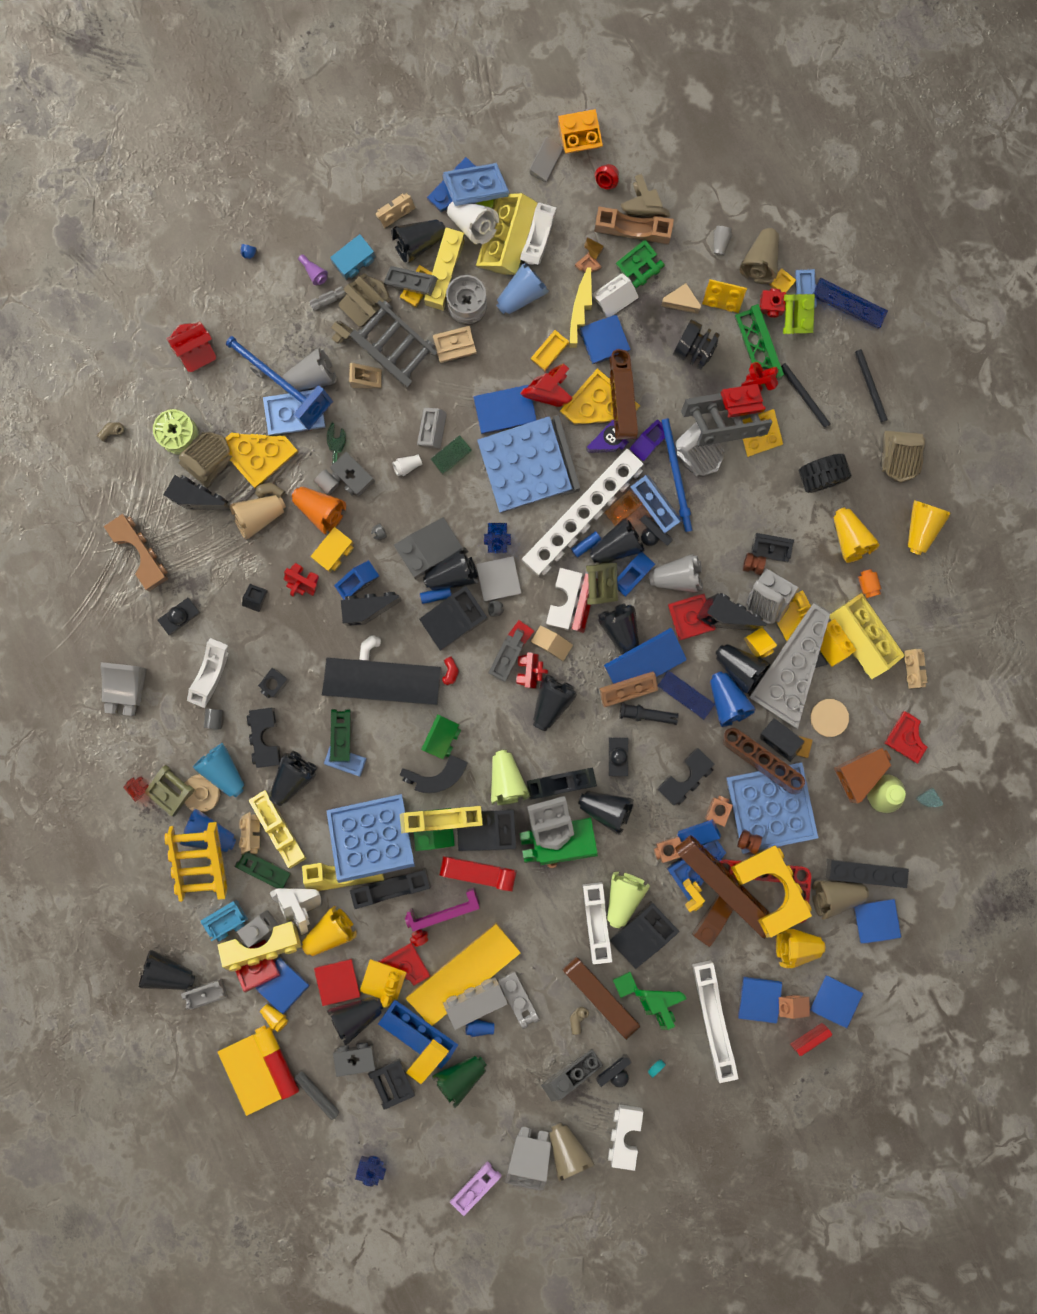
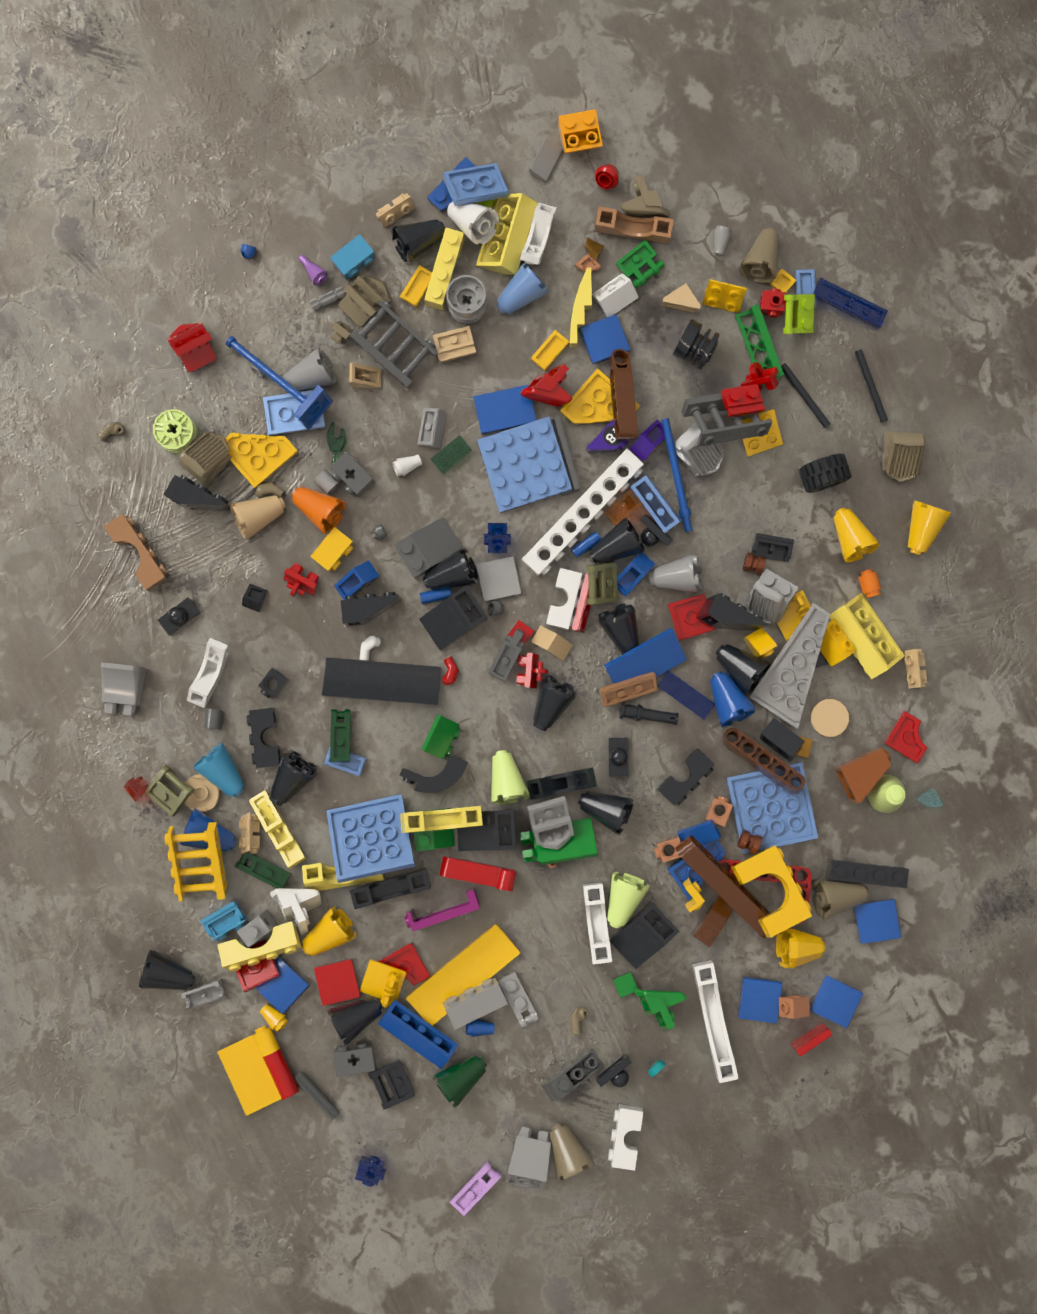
(410, 280): dark grey tile -> none
(419, 938): red plate -> none
(427, 1061): yellow tile -> none
(601, 998): reddish brown beam -> none

